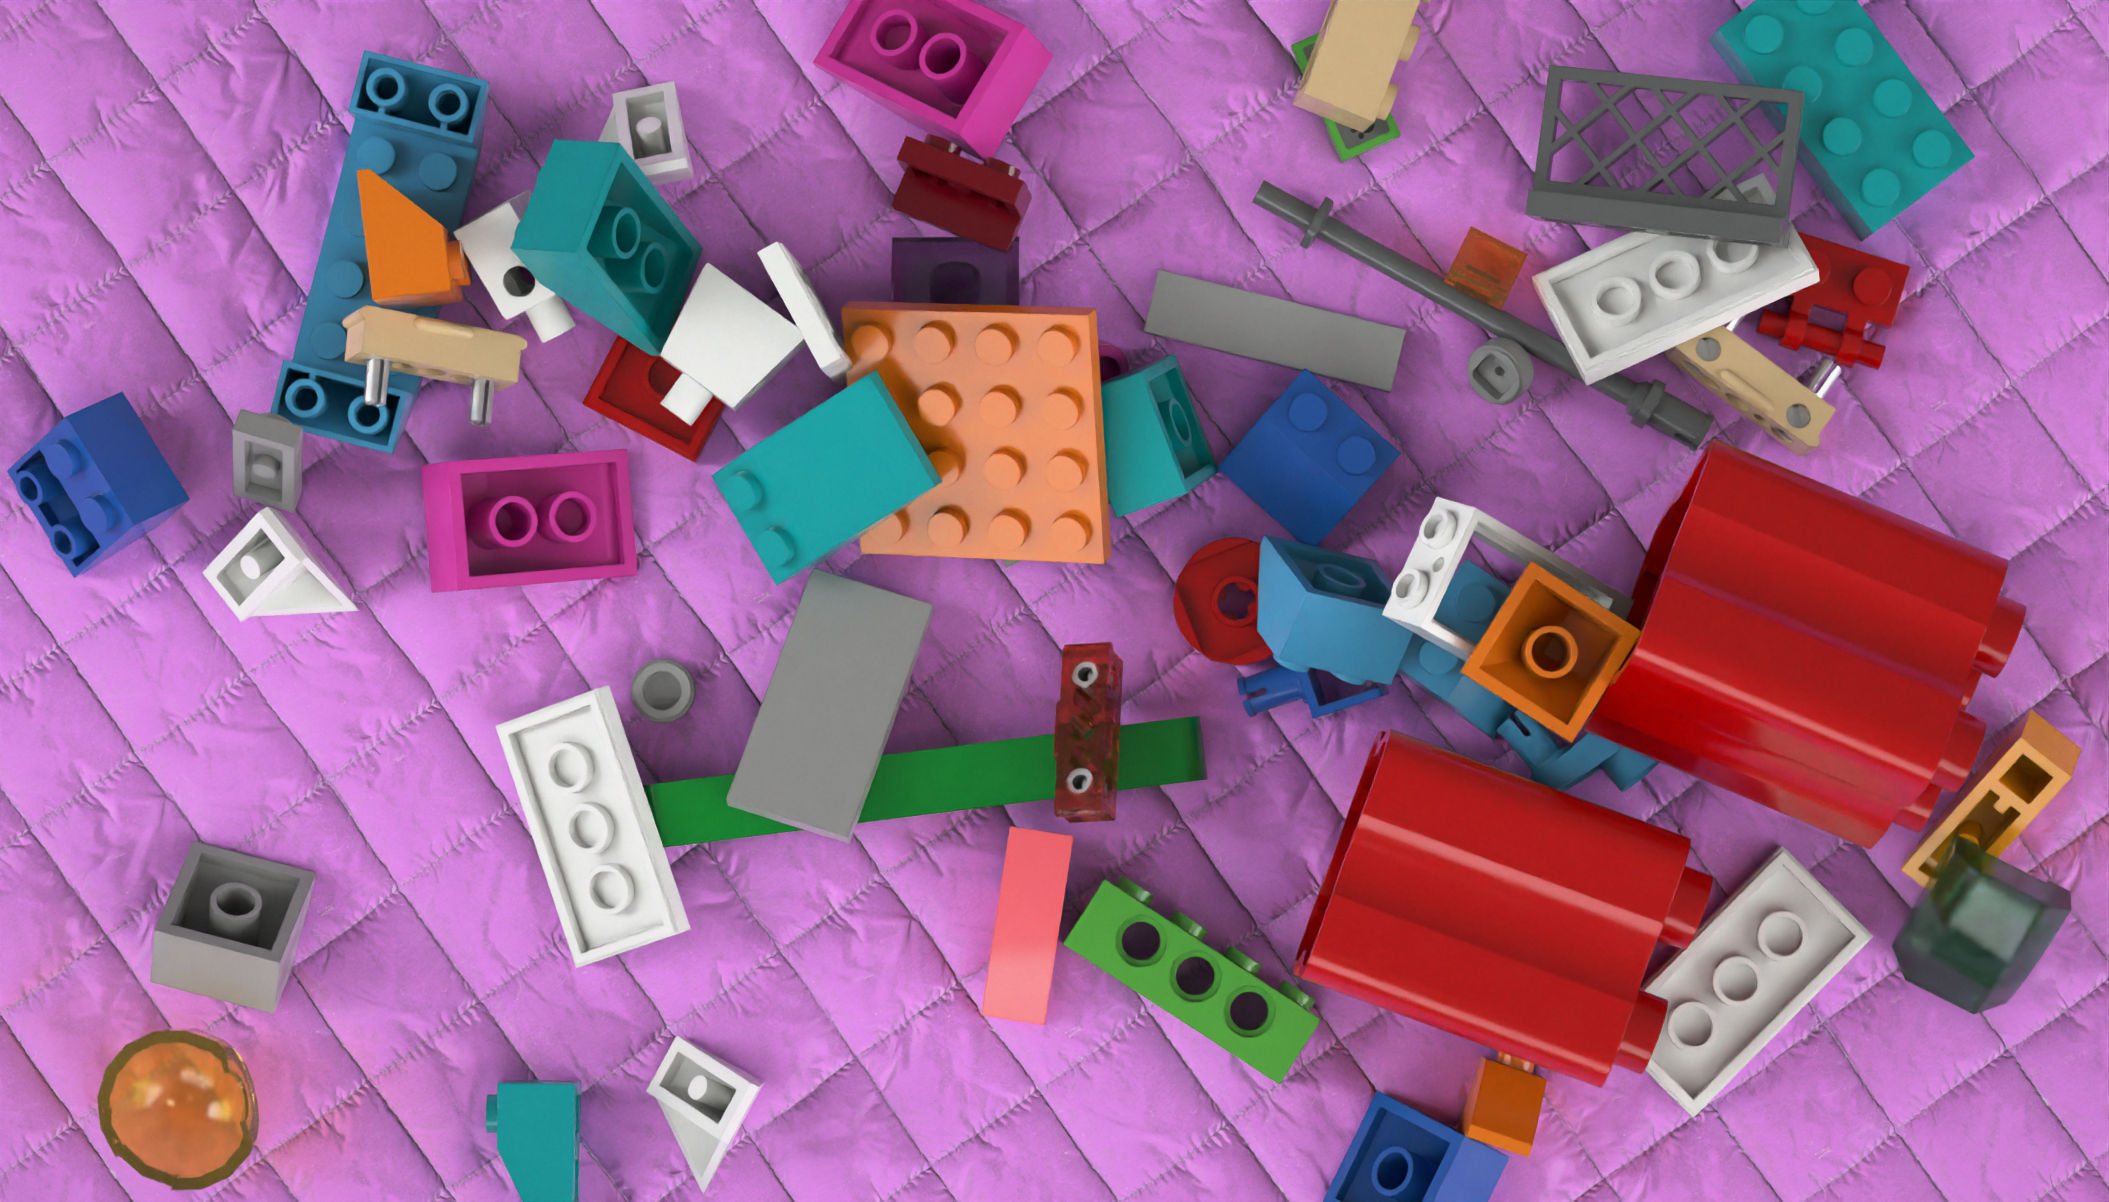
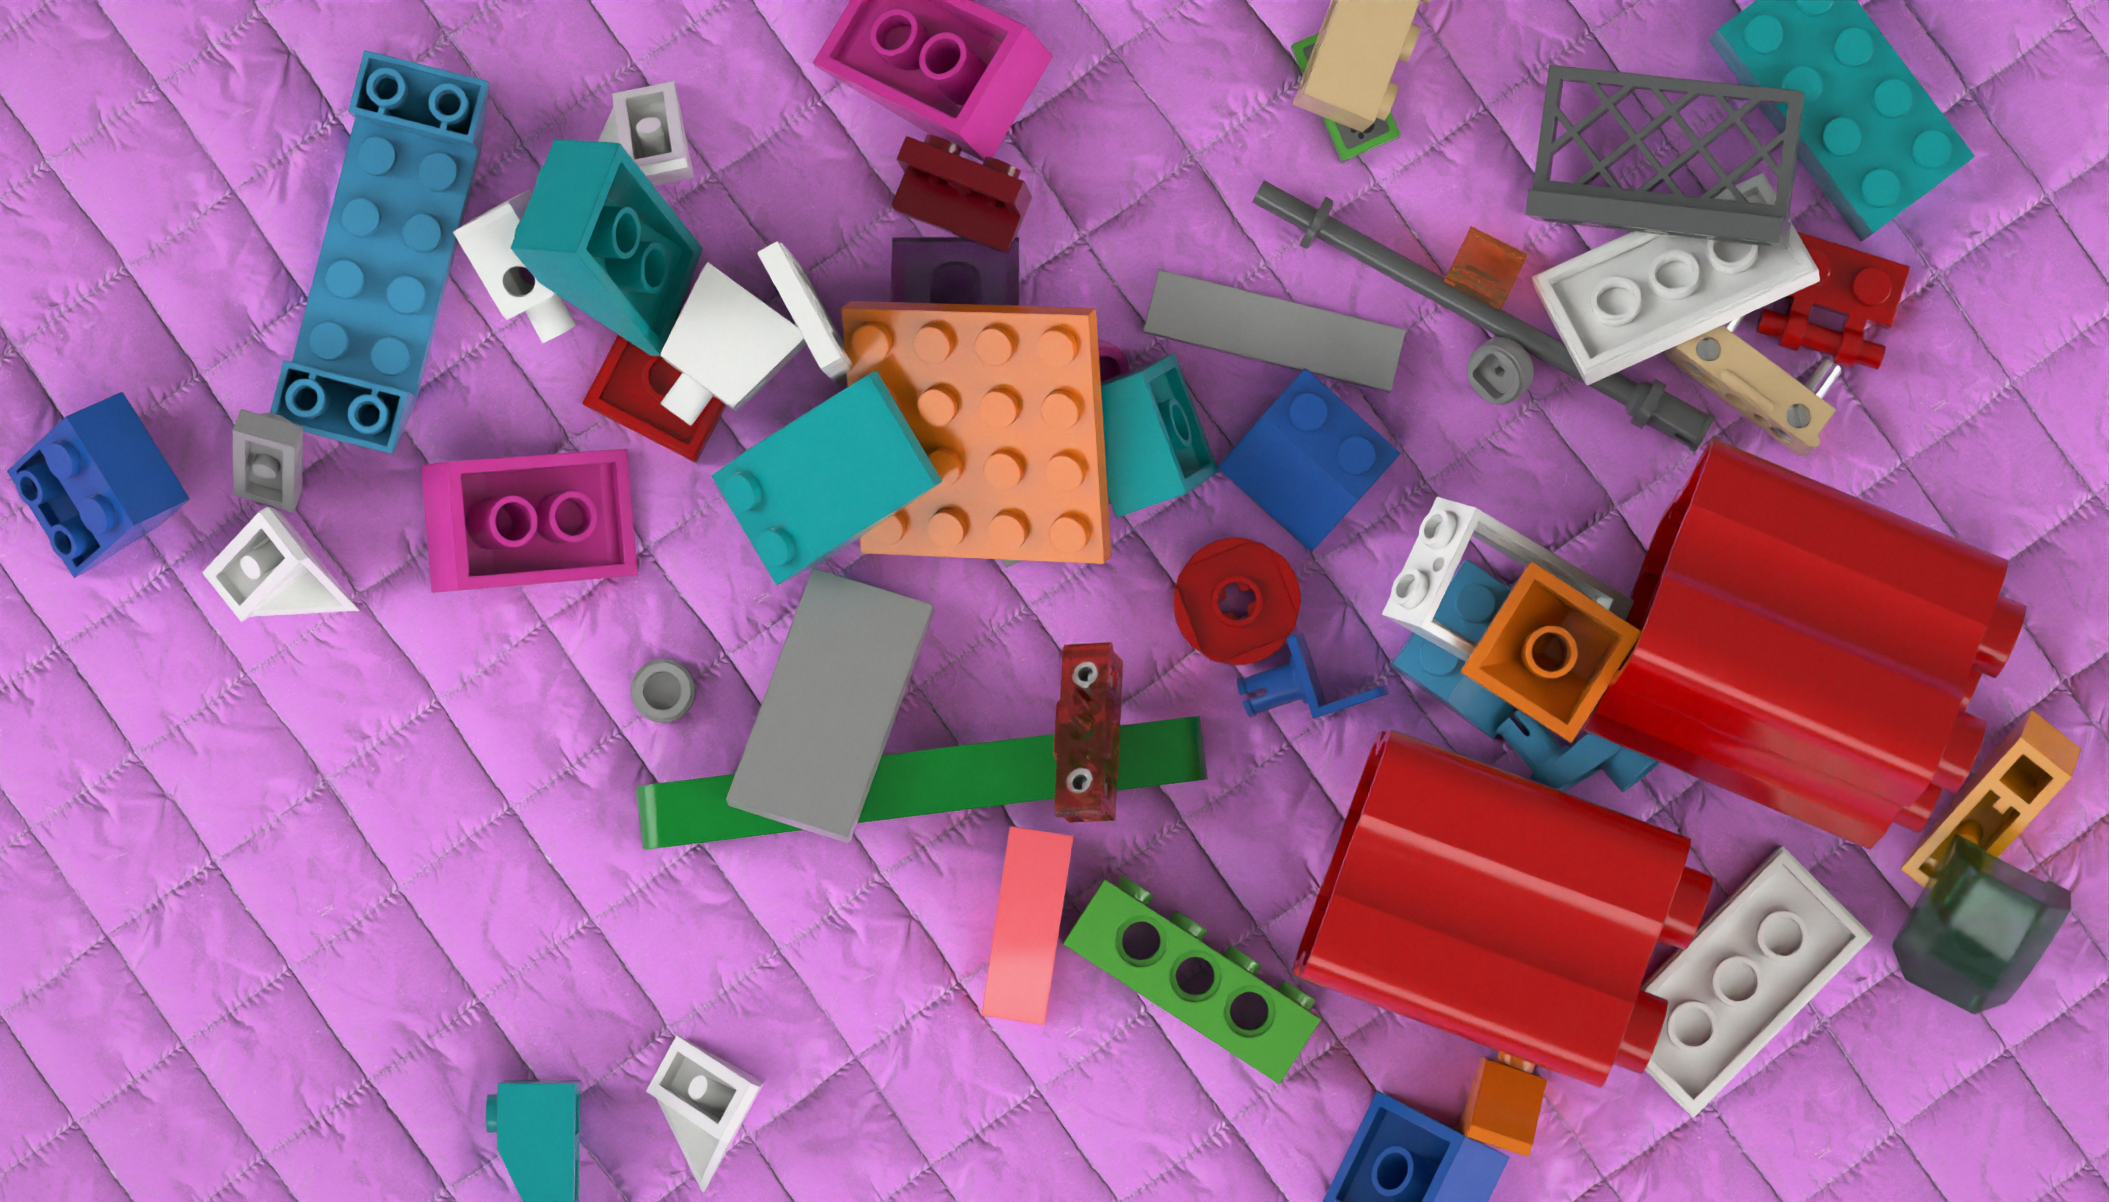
(179, 1108): clear yellow cylinder -> none
(231, 927): light grey slope -> none
(408, 251): orange slope -> none
(432, 350): tan piece -> none
(592, 826): white tile -> none
(1327, 612): dark azure slope -> none

